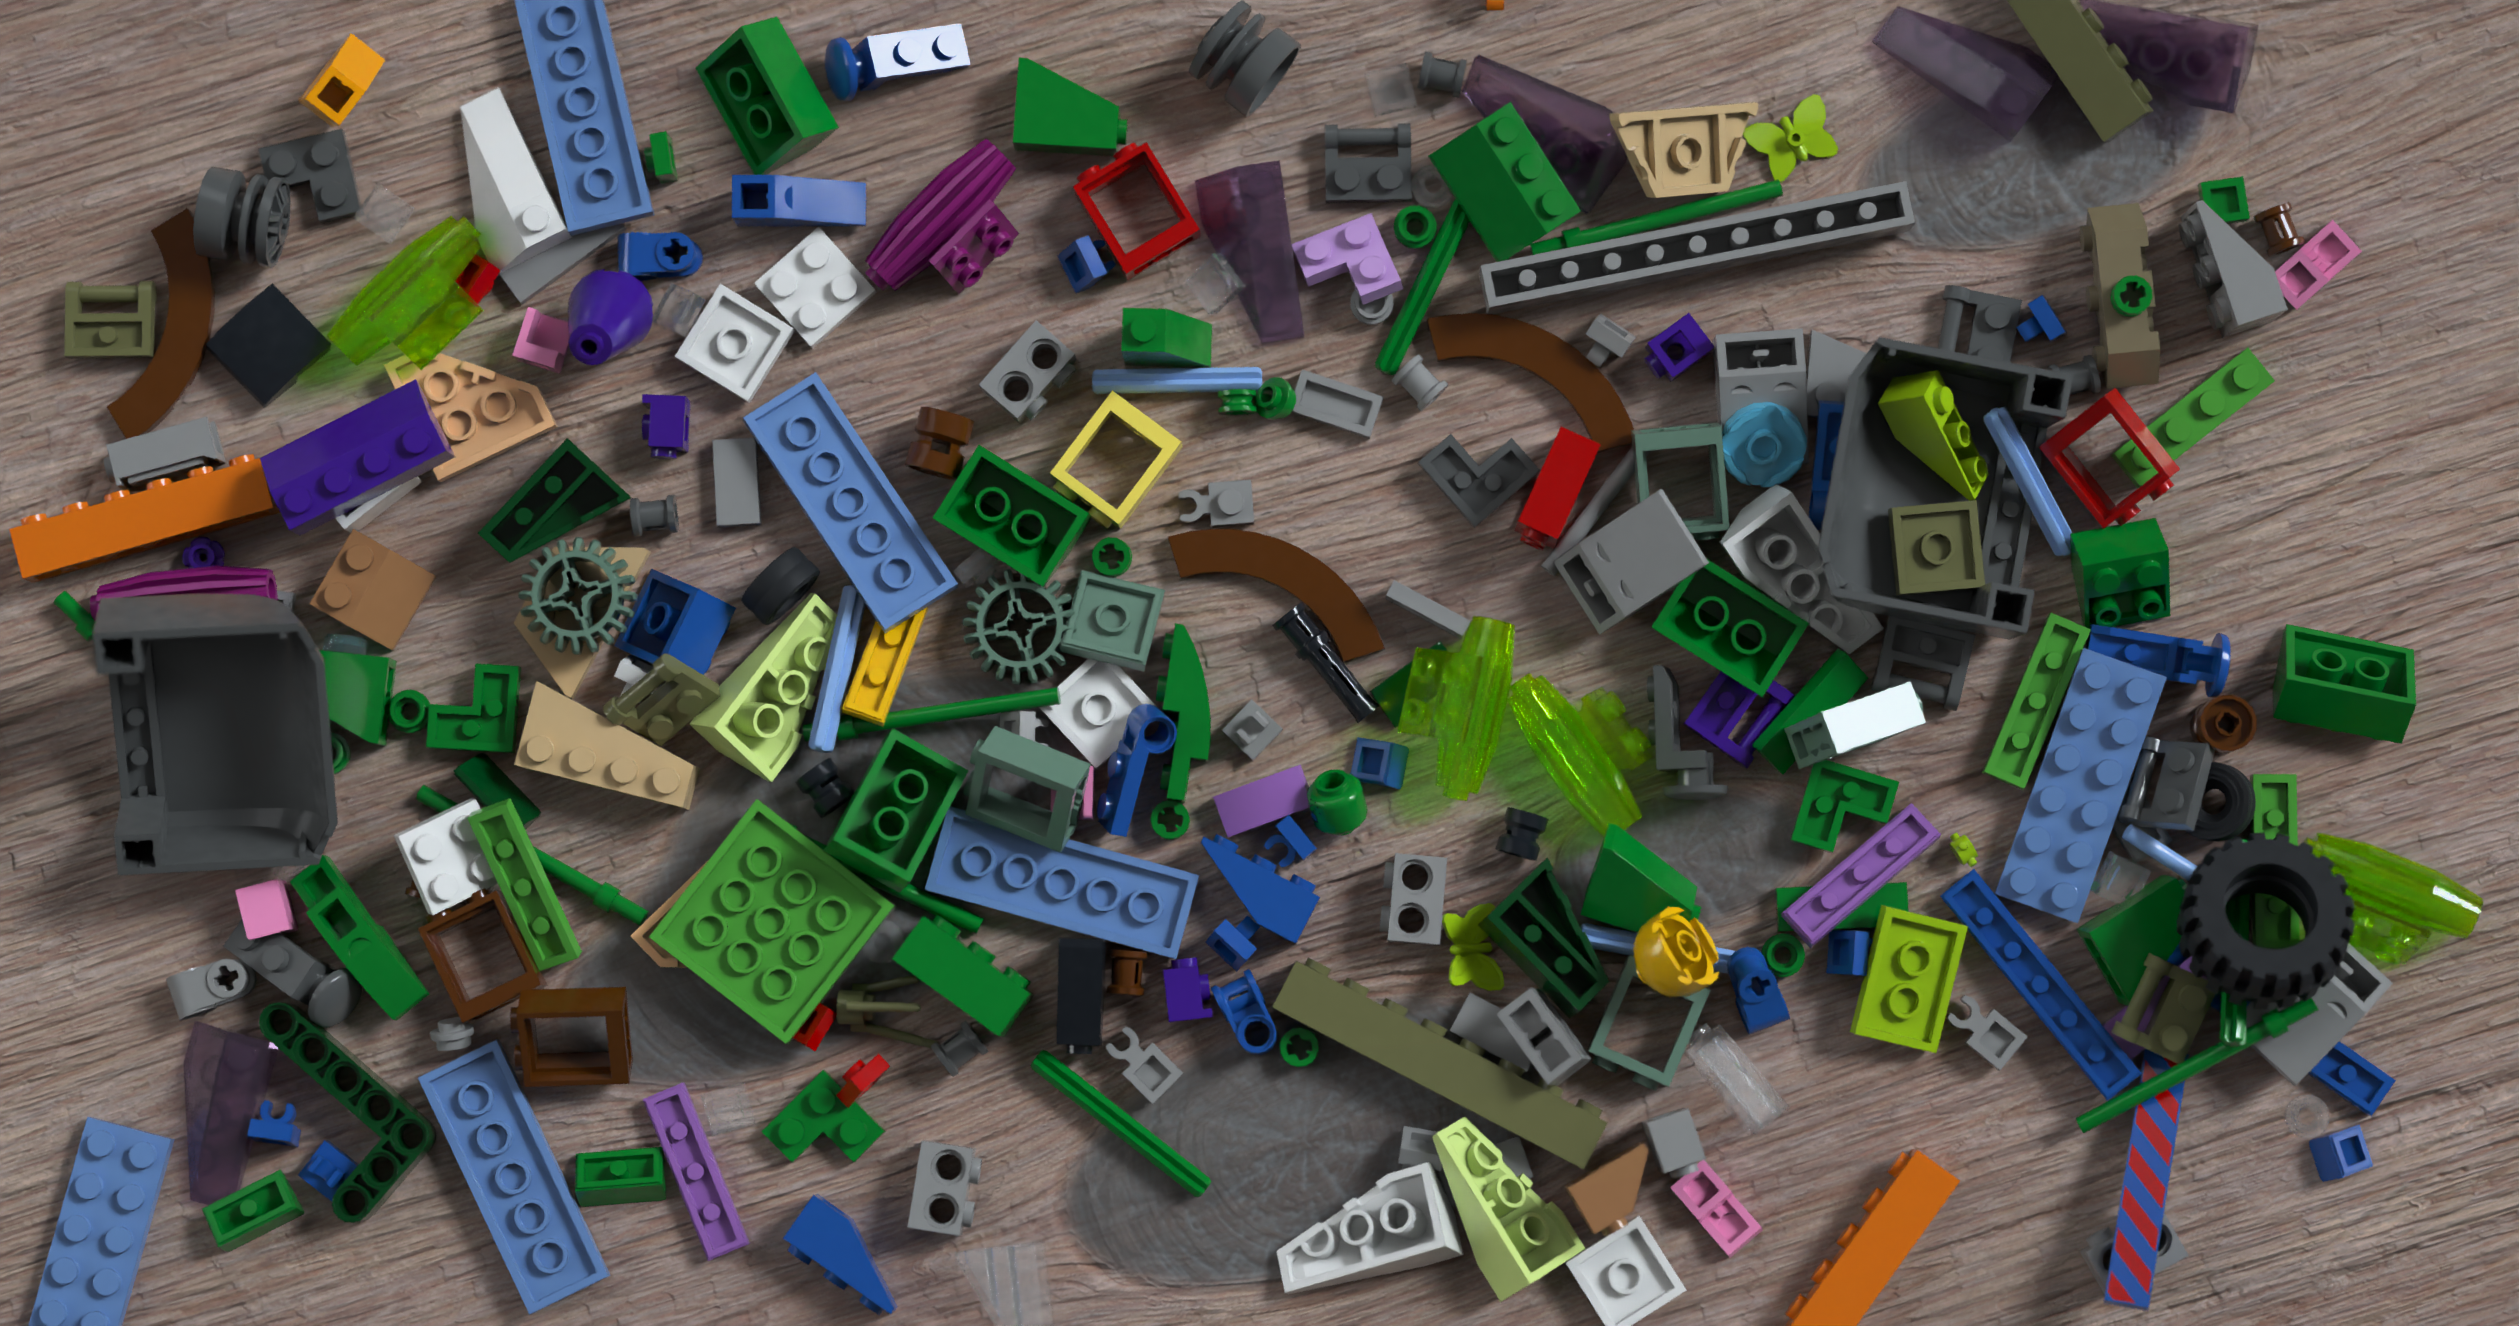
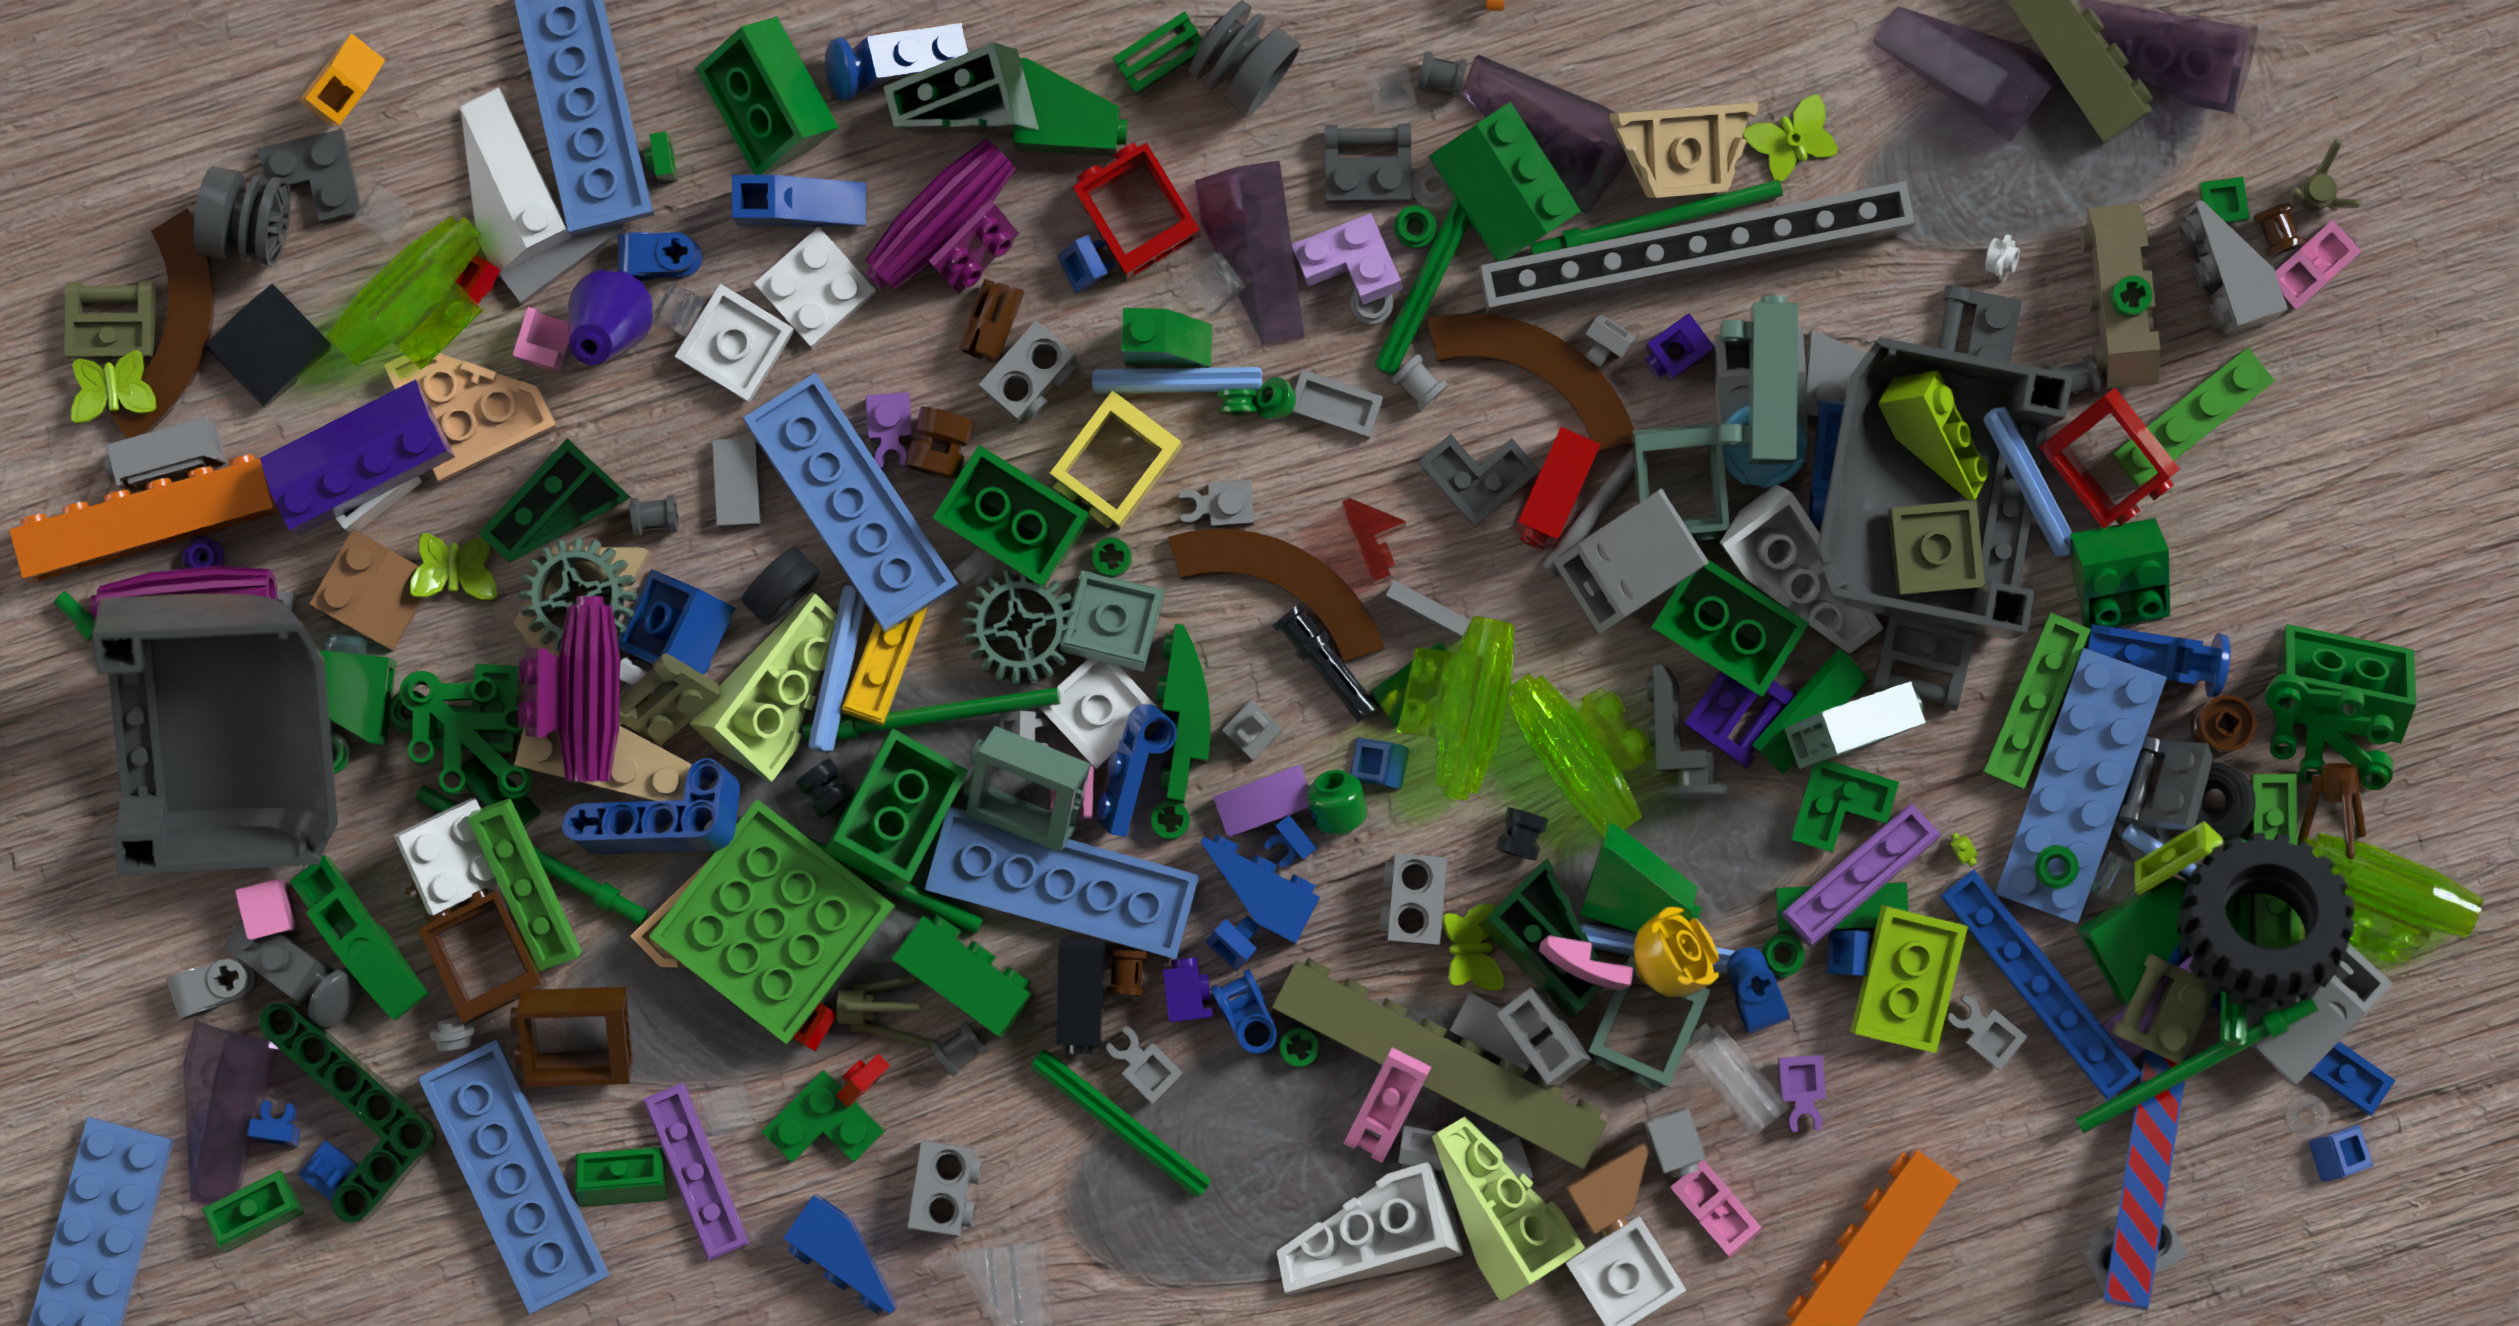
(109, 385): none -> lime piece
(453, 565): none -> lime piece
(461, 729): none -> green plant
(577, 691): none -> magenta plate
(652, 817): none -> blue beam
(666, 425): dark purple brick -> none
(889, 420): none -> medium lavender plate
(965, 94): none -> dark green wedge
(991, 320): none -> reddish brown arm
(1149, 40): none -> green tile
(1367, 525): none -> clear red slope
(1387, 1104): none -> bright pink plate
(1575, 959): none -> bright pink slope
(1772, 381): none -> sand green brick
(1802, 1082): none -> medium lavender plate
(2002, 257): none -> white plate
(2043, 321): blue tile -> none
(2069, 873): none -> green plate
(2175, 856): none -> lime slope
(2291, 697): none -> green plant
(2321, 189): none -> olive plant
(2341, 785): none -> reddish brown plant

